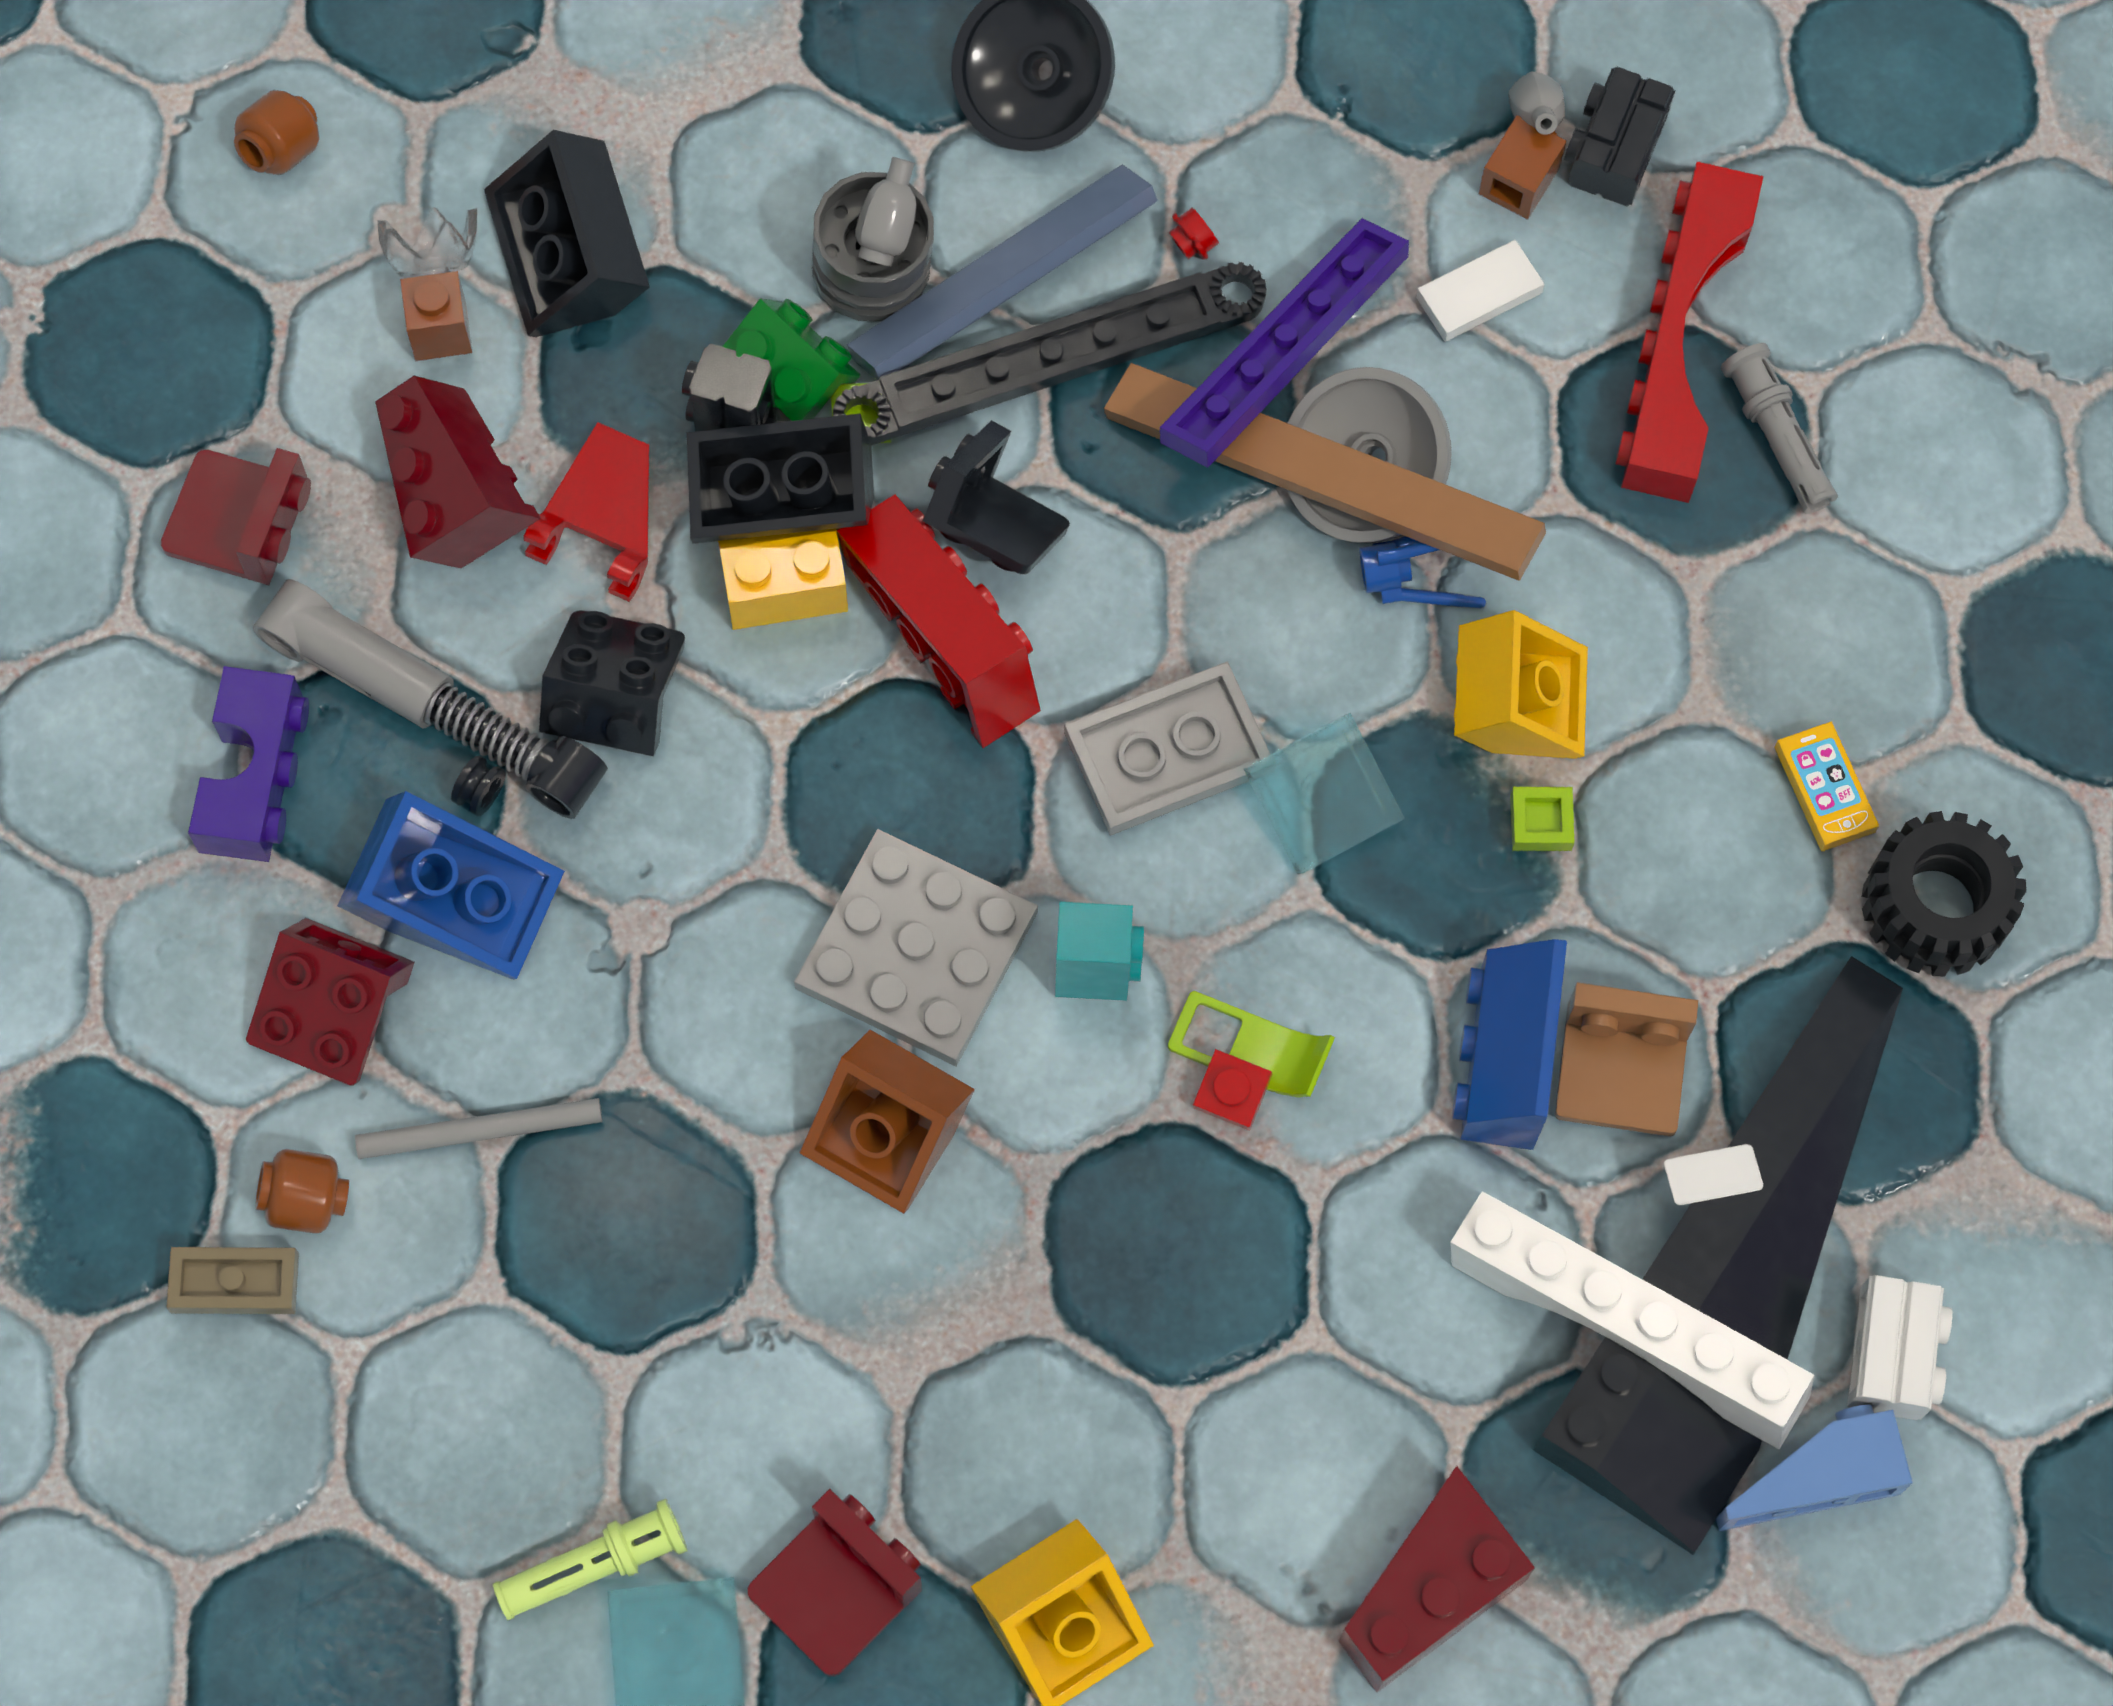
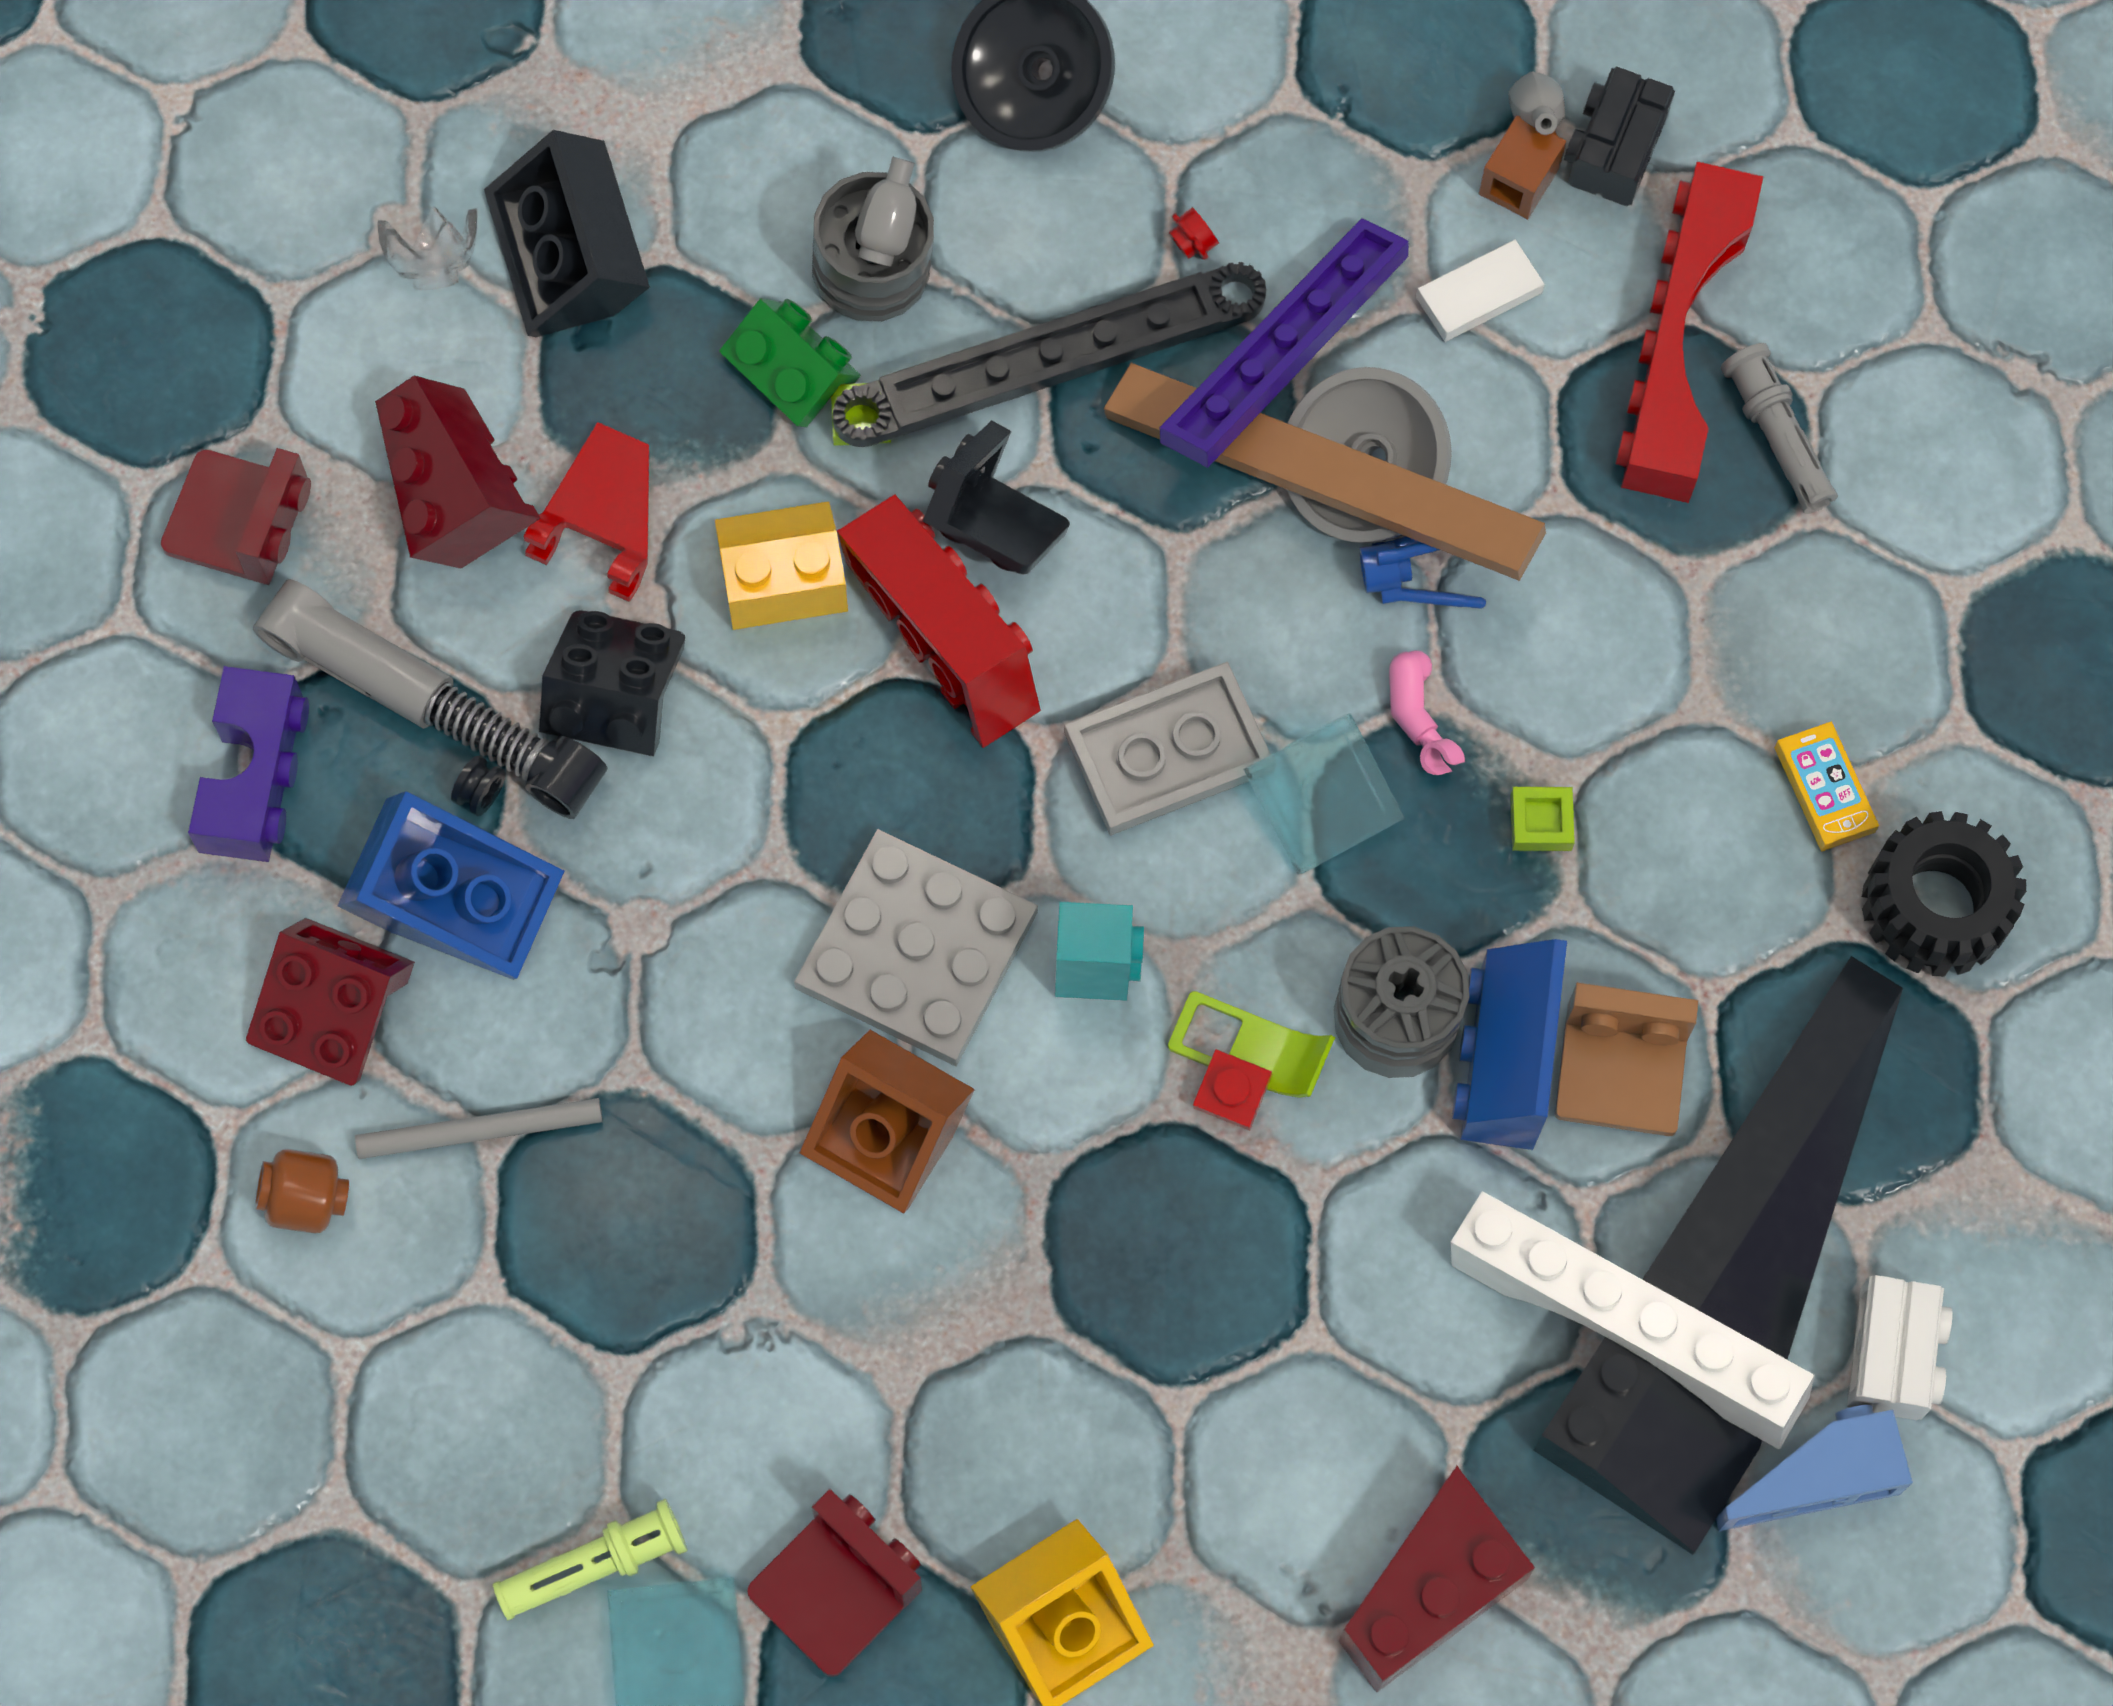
(232, 1280): dark tan plate -> none
(276, 132): dark orange head -> none
(436, 316): dark orange brick -> none
(728, 390): brick -> none
(779, 478): black slope -> none
(1002, 272): sand blue tile -> none
(1393, 1034): none -> dark grey wheel
(1406, 683): none -> bright pink arm
(1520, 688): yellow slope -> none
(1713, 1174): white sticker -> none

